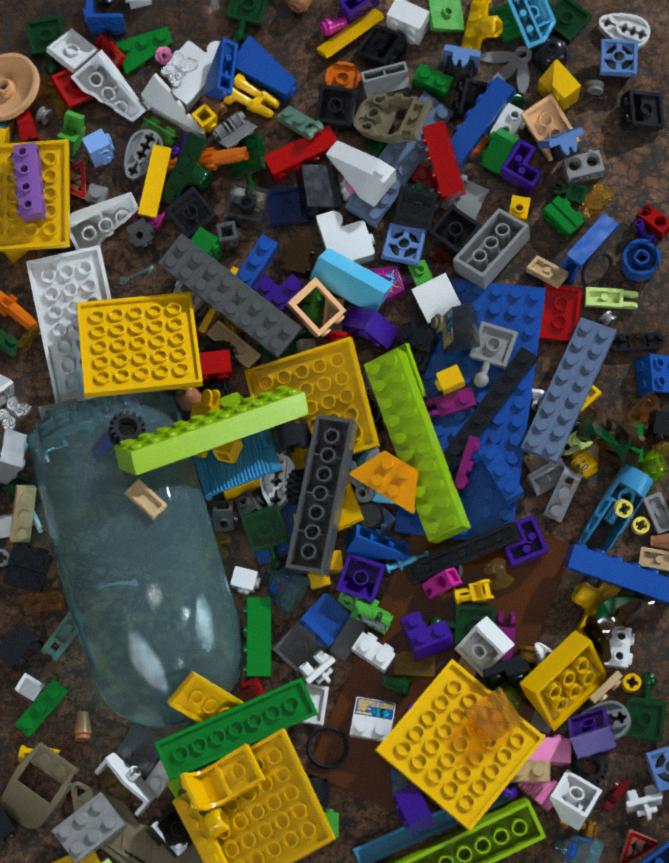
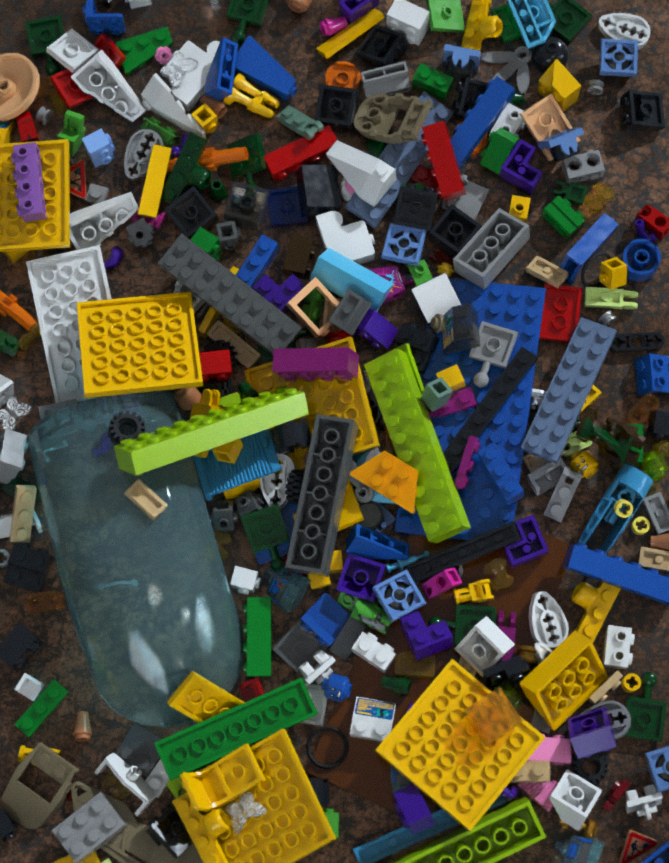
(63, 636): sand green plate -> none
(115, 258): none -> dark purple arm
(123, 280): clear light blue hinge -> none
(218, 191): none -> dark green cone
(231, 136): light grey hinge -> none
(242, 810): none -> clear animal
(246, 390): none -> dark green cone
(315, 363): none -> magenta brick
(336, 687): none -> blue head
(350, 312): none -> dark grey plate
(397, 597): none -> medium blue piece
(436, 394): none -> sand green brick
(445, 268): none -> yellow plate
(557, 620): none -> white piece
(612, 613): dark brown hips -> none
(613, 273): none -> yellow brick

